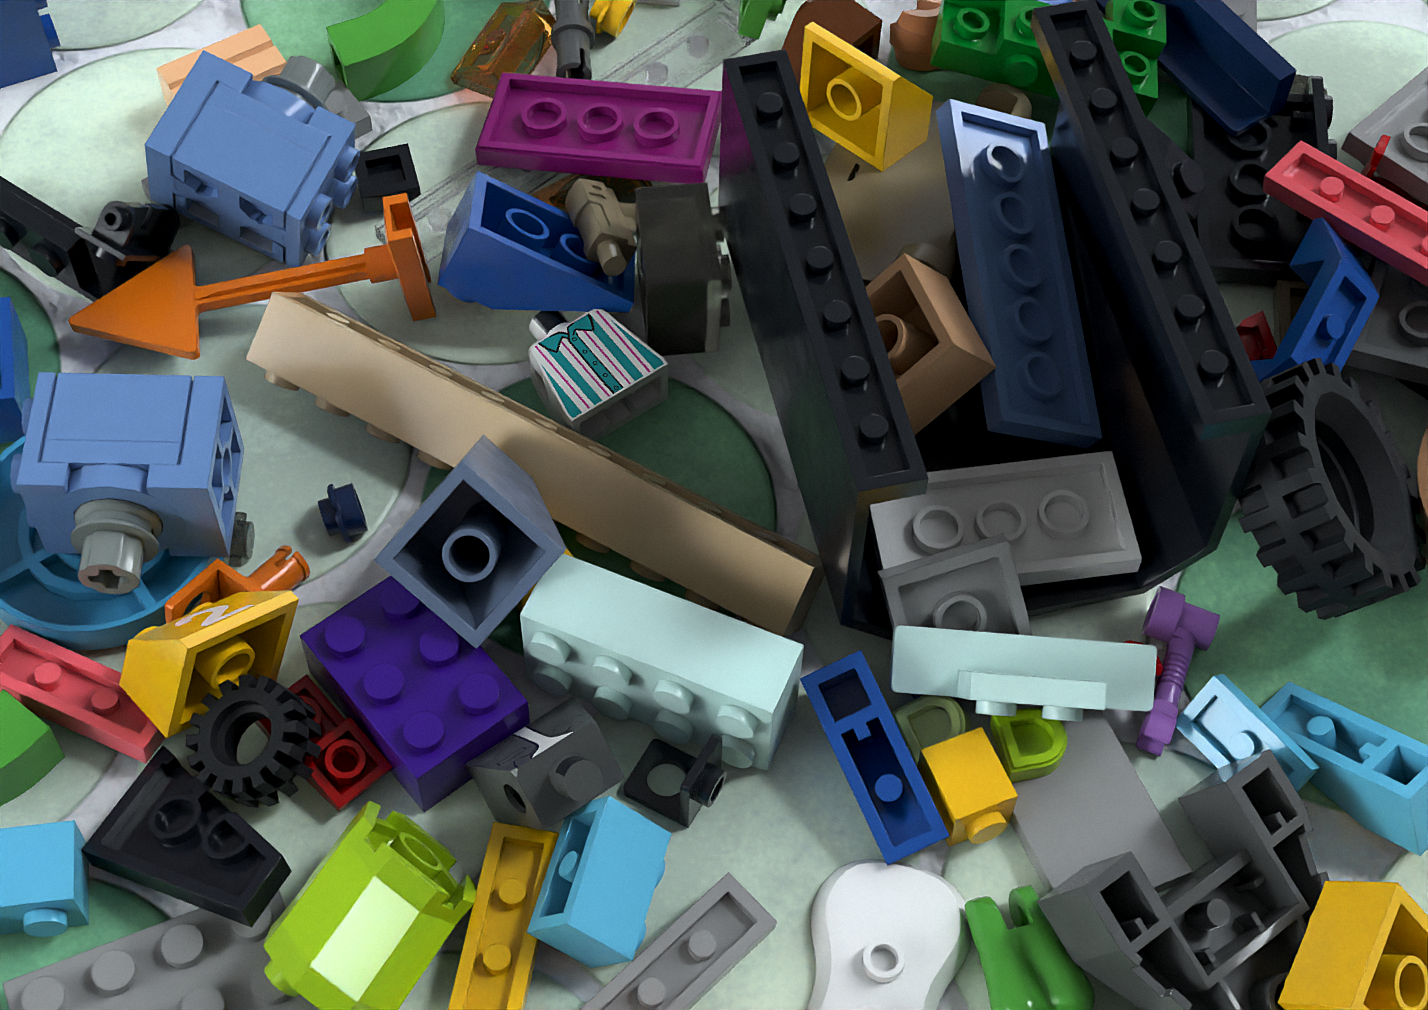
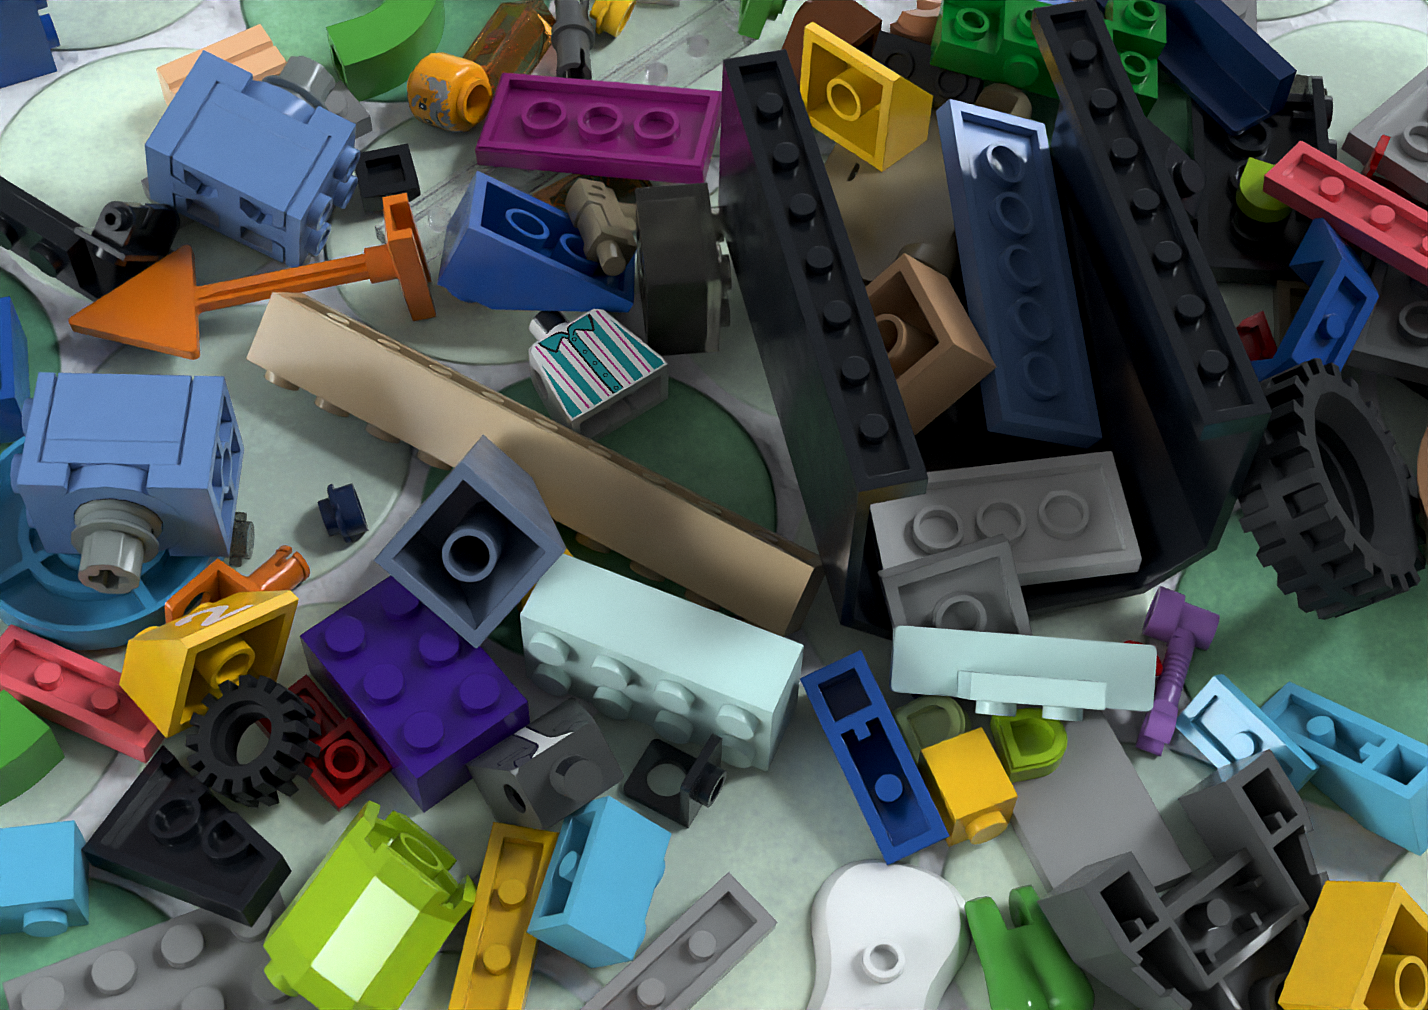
(449, 92): none -> light orange head
(912, 62): none -> black hinge
(1253, 200): none -> lime tile

